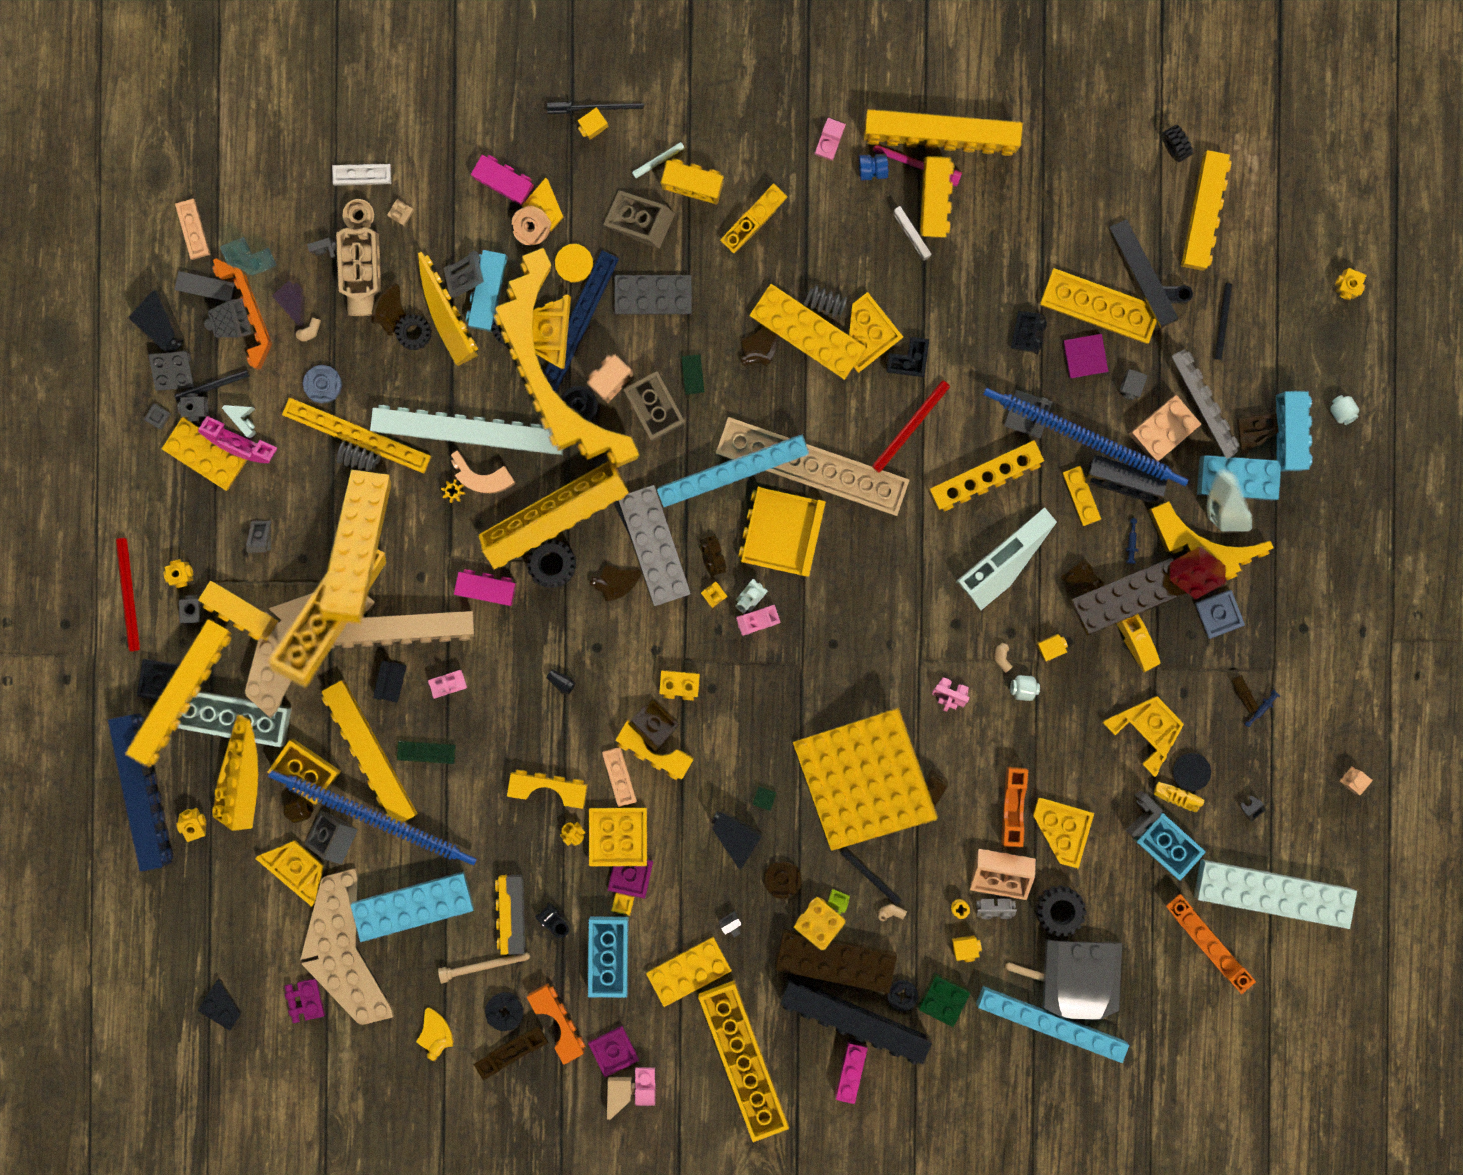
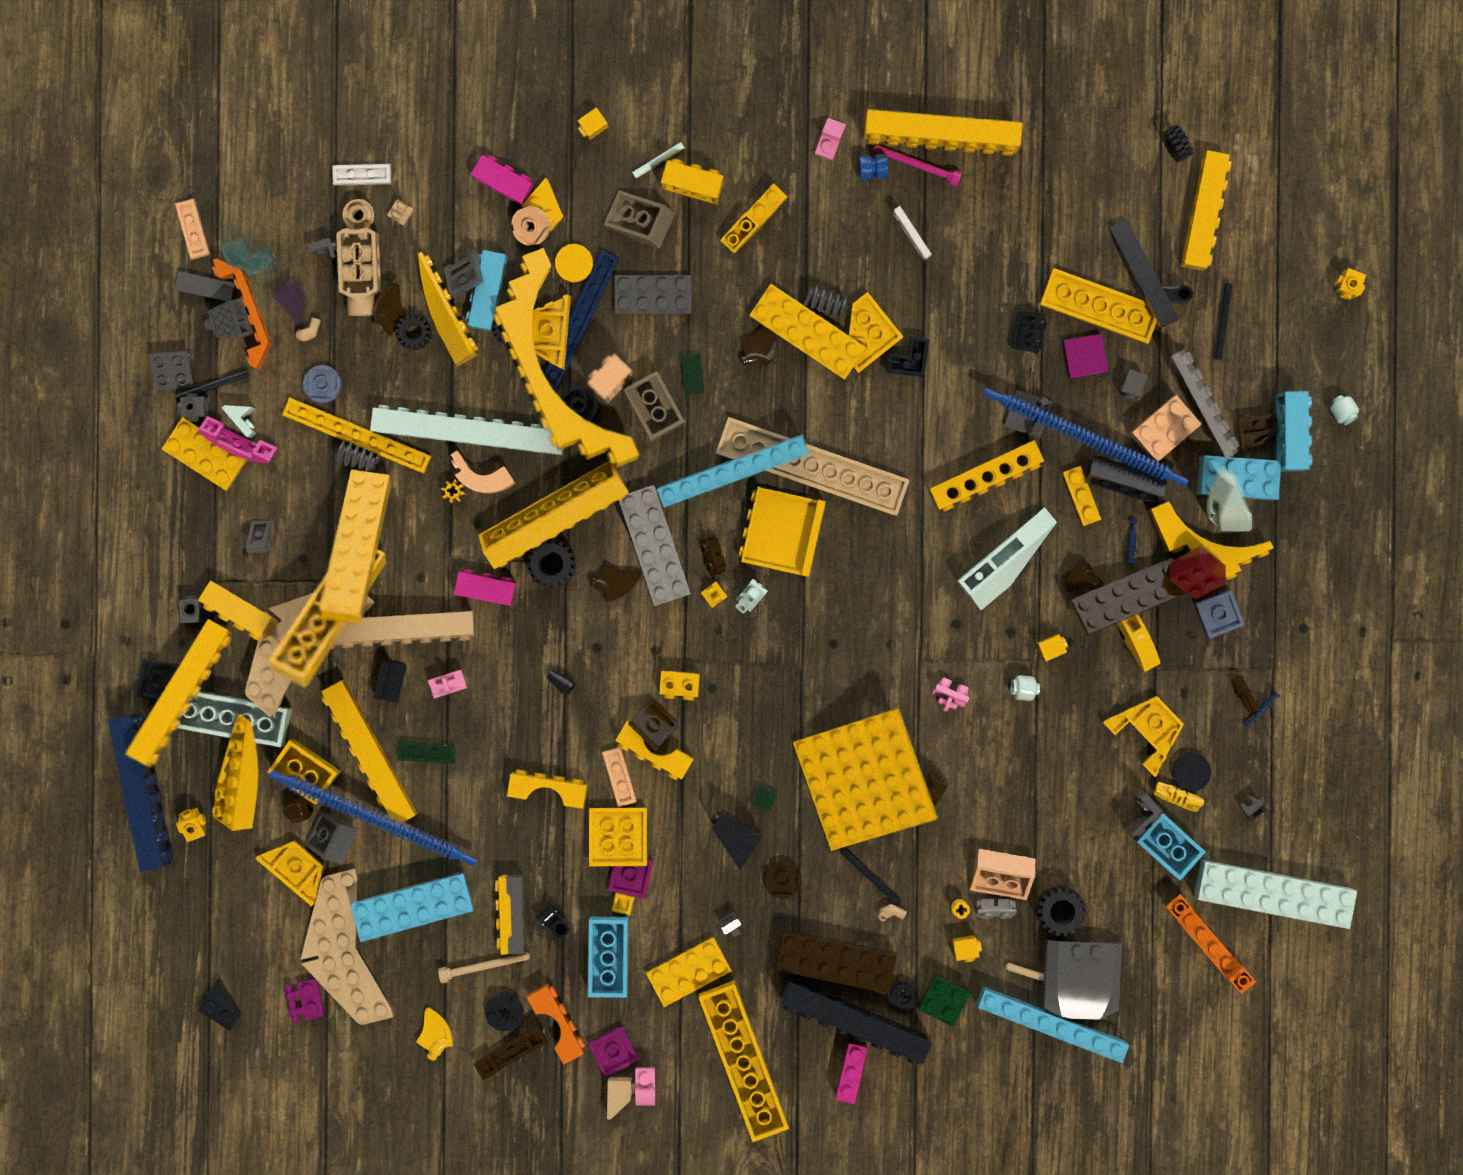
(127, 594): red axle -> none
(157, 416): dark grey tile -> none
(158, 321): black slope -> none
(185, 573): yellow brick -> none
(567, 108): black piece -> none
(572, 833): yellow gear -> none
(758, 620): bright pink brick -> none
(819, 923): yellow bracket -> none
(838, 901): lime tile -> none
(910, 427): red axle -> none
(935, 197): yellow brick -> none
(1000, 657): tan arm -> none
(1014, 796): orange arch -> none
(1064, 829): yellow plate -> none
(1355, 780): light nougat brick -> none

